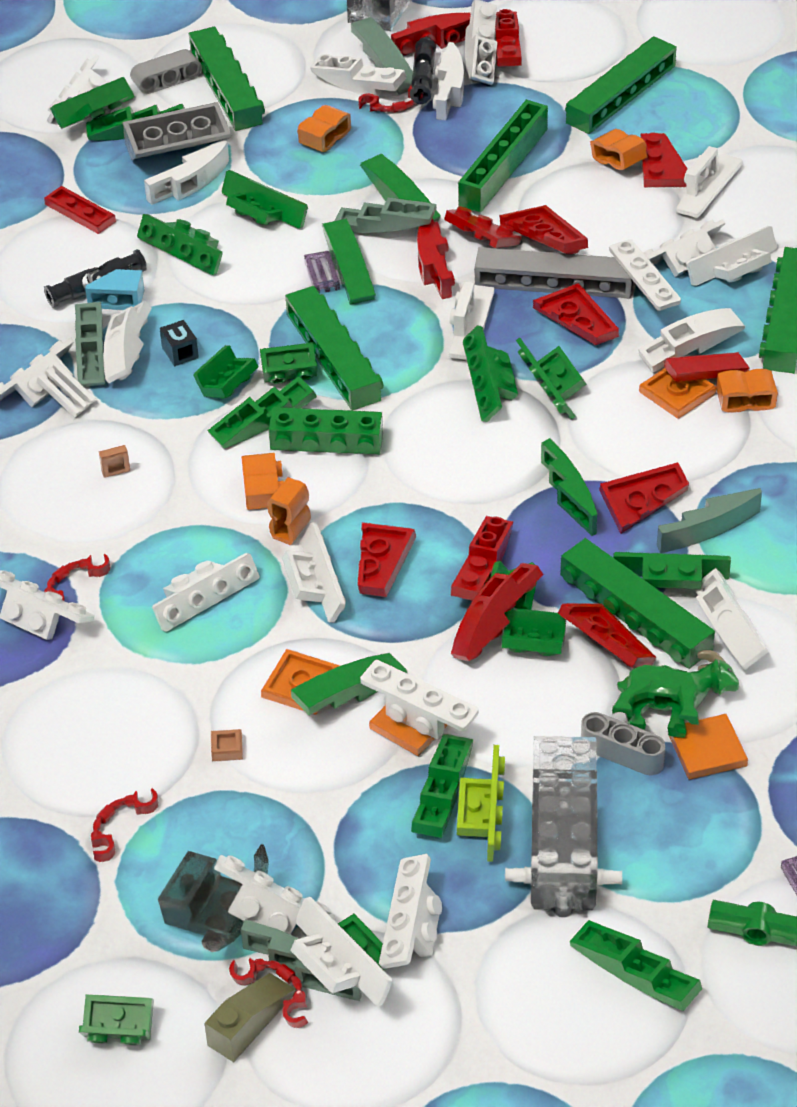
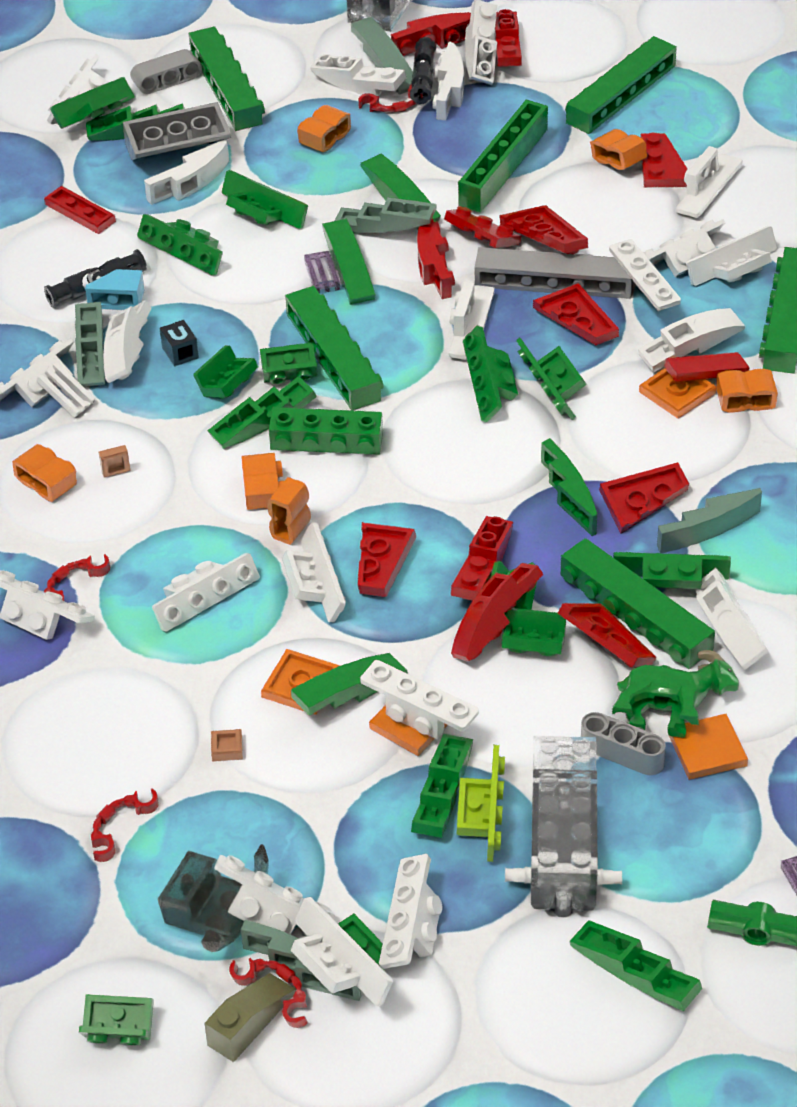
(45, 472): none -> orange brick

